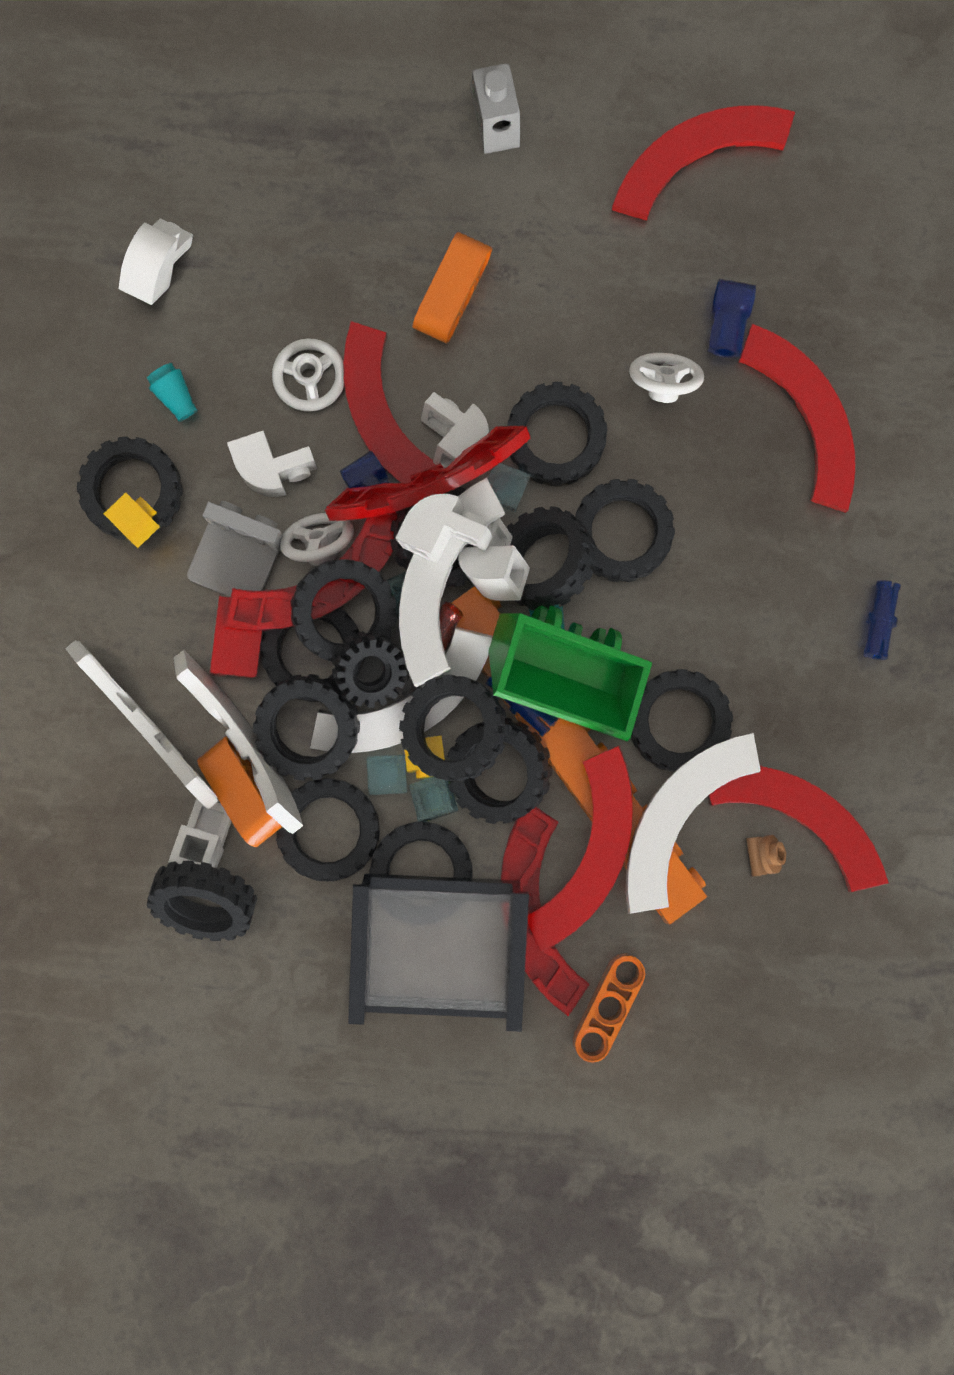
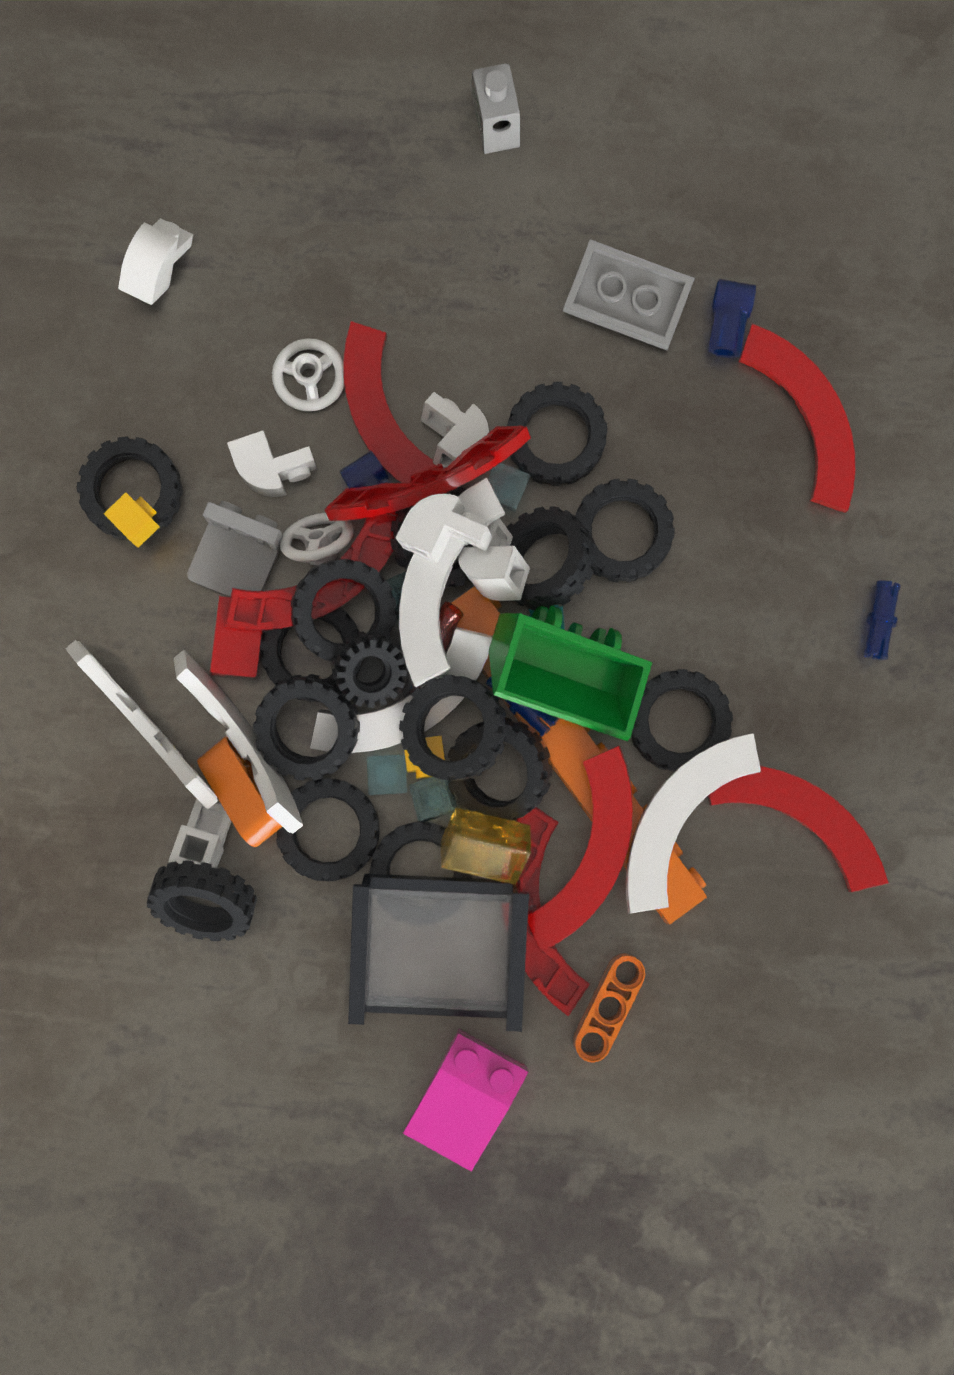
(171, 389): teal cone -> none
(452, 287): orange beam -> none
(466, 1100): none -> dark pink slope
(485, 846): none -> clear yellow brick
(628, 294): none -> light grey plate
(664, 381): white piece -> none
(695, 139): red tile -> none
(765, 855): medium nougat plate -> none

